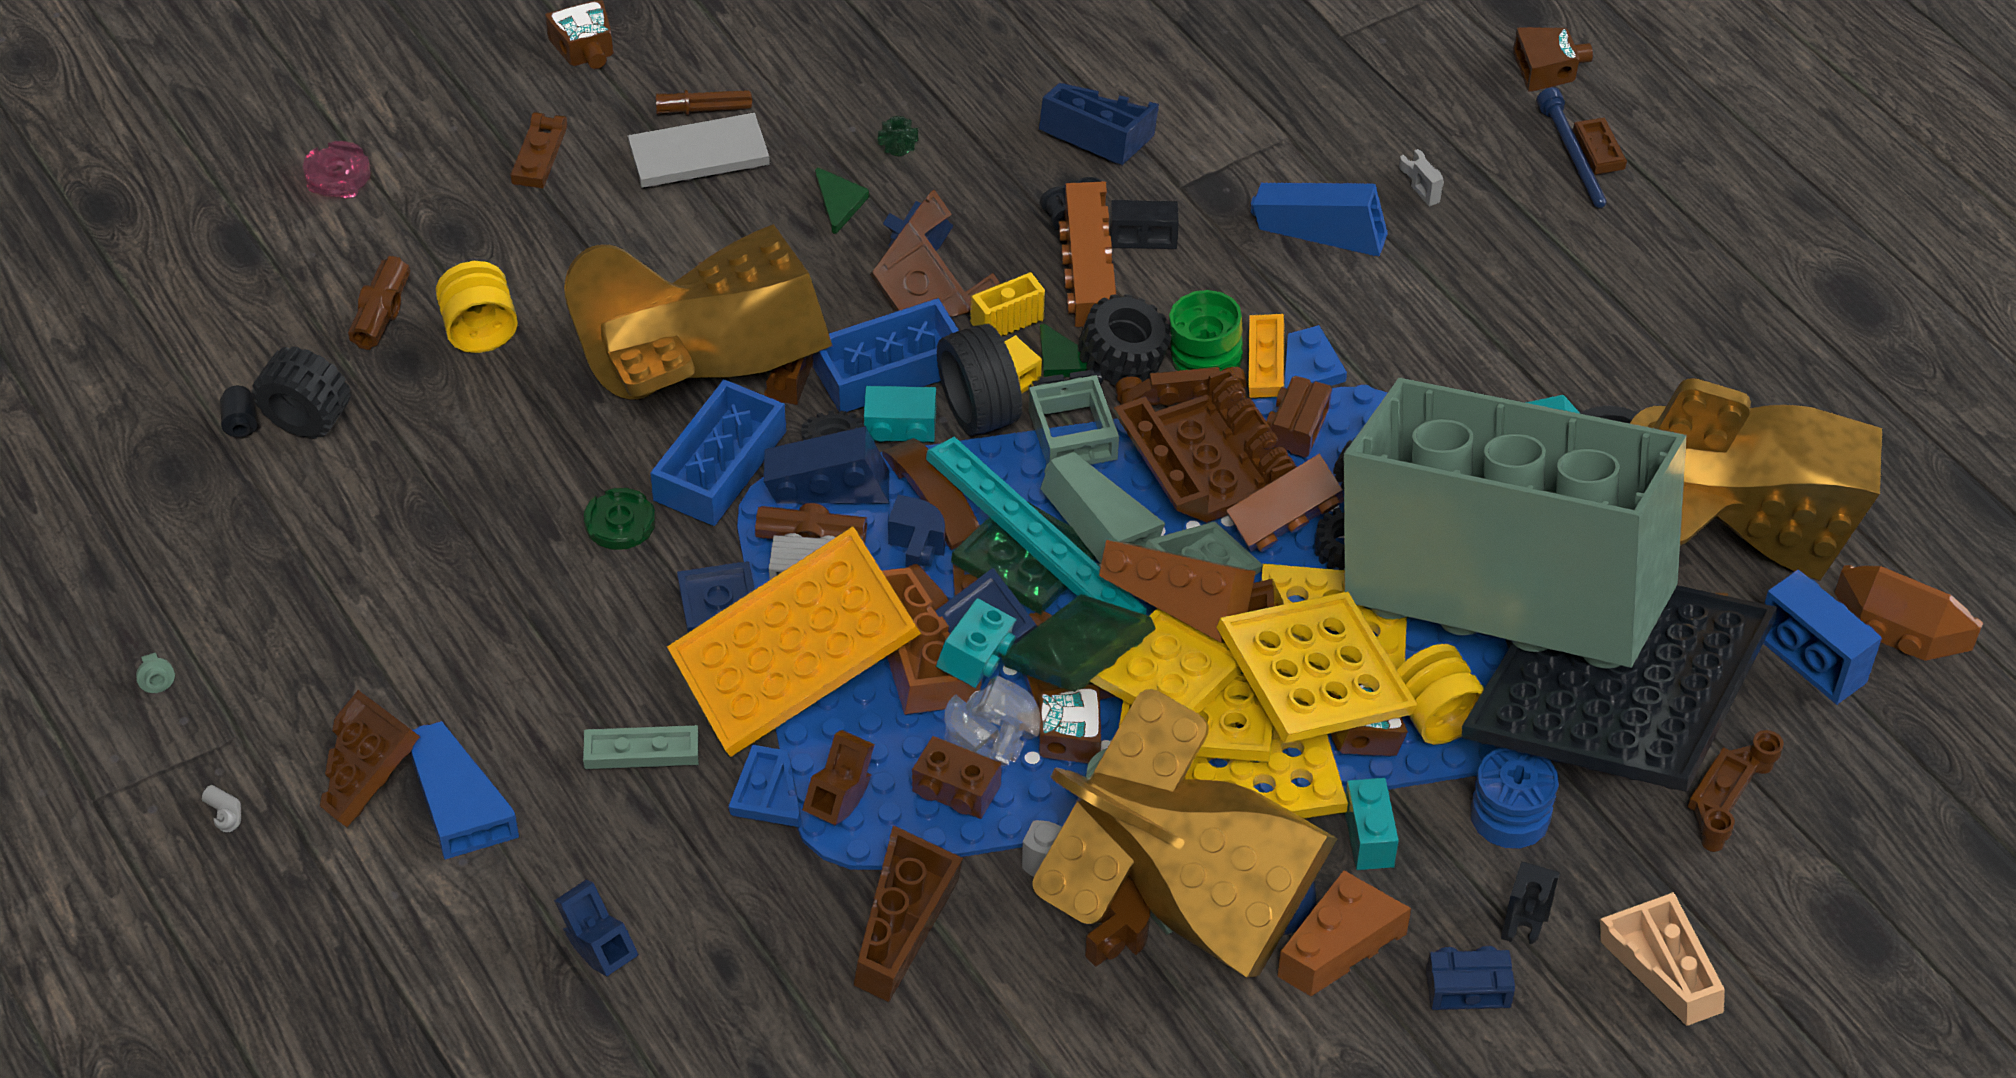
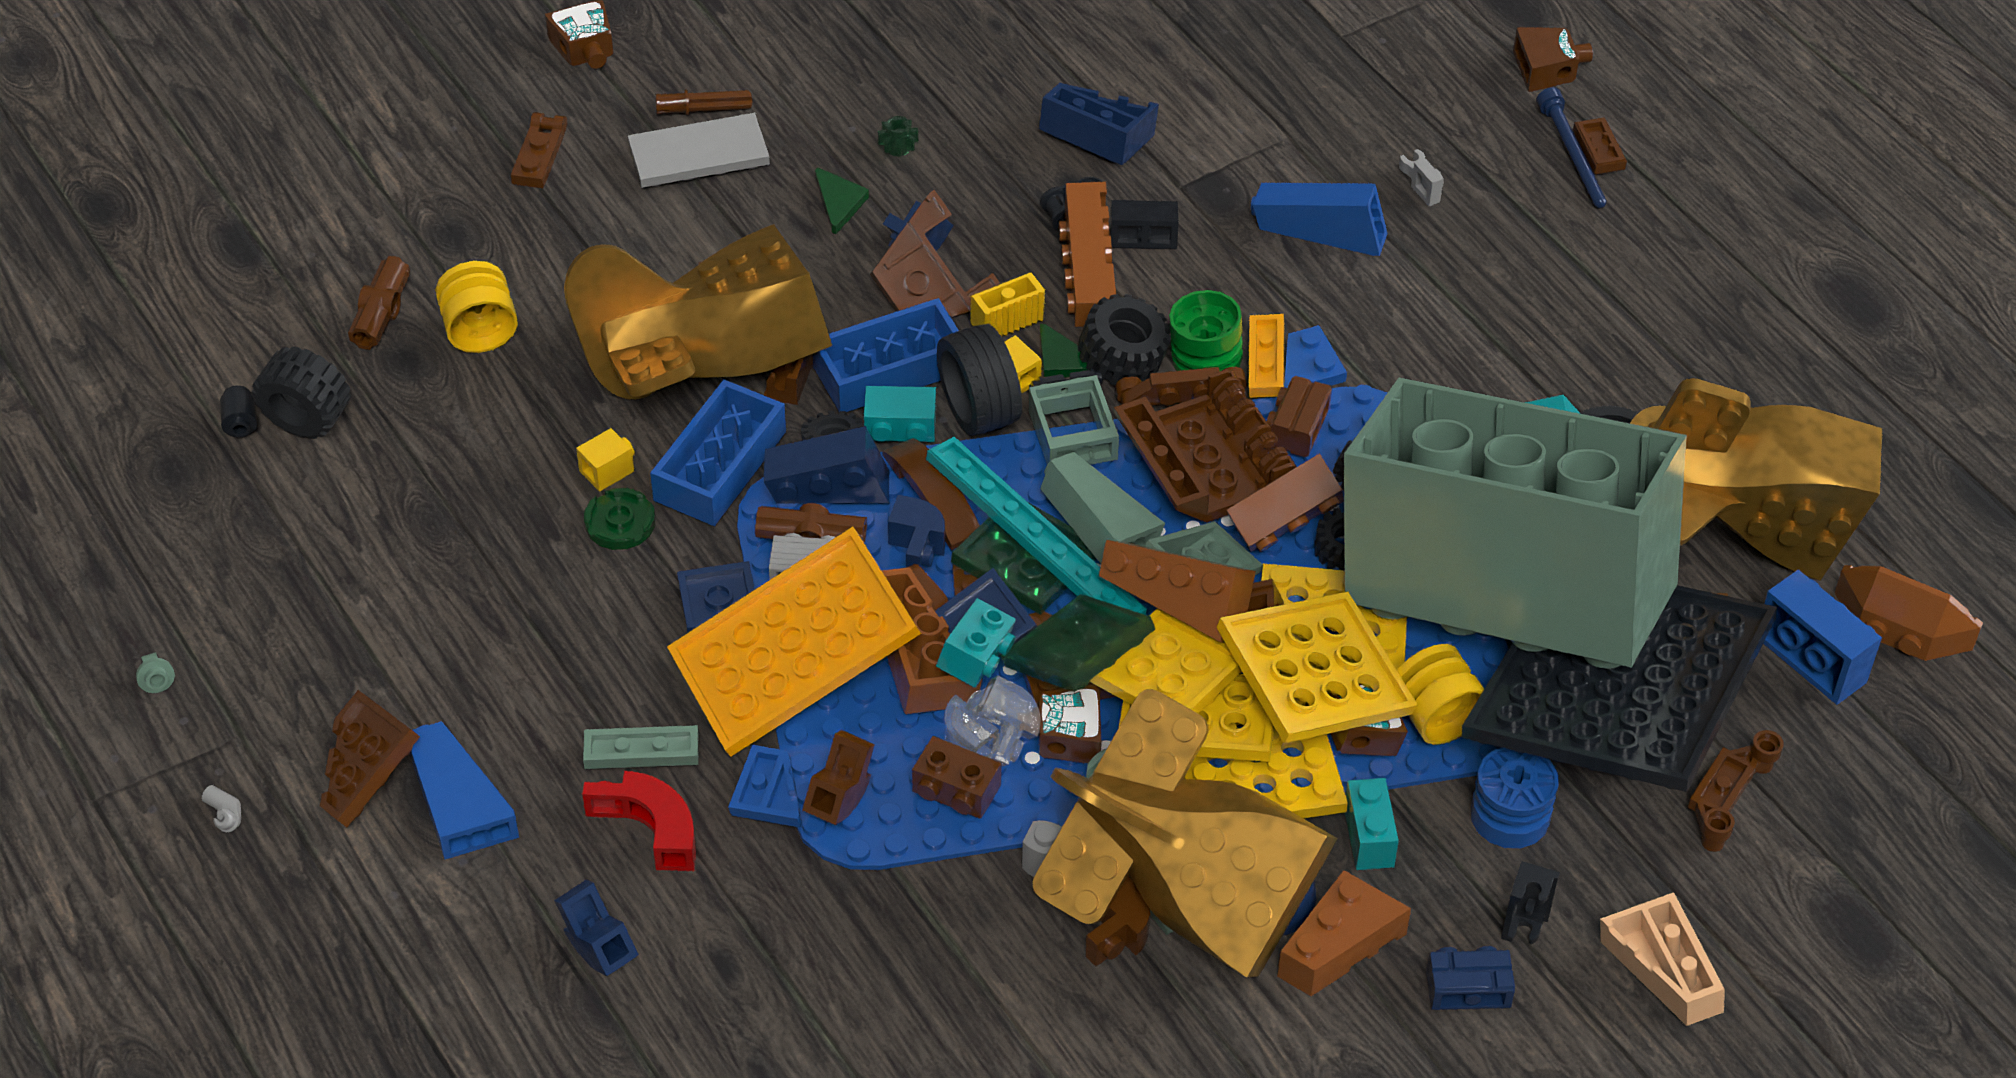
(343, 182): clear pink plate -> none
(605, 459): none -> yellow brick
(653, 804): none -> red arch
(906, 904): reddish brown wedge -> none

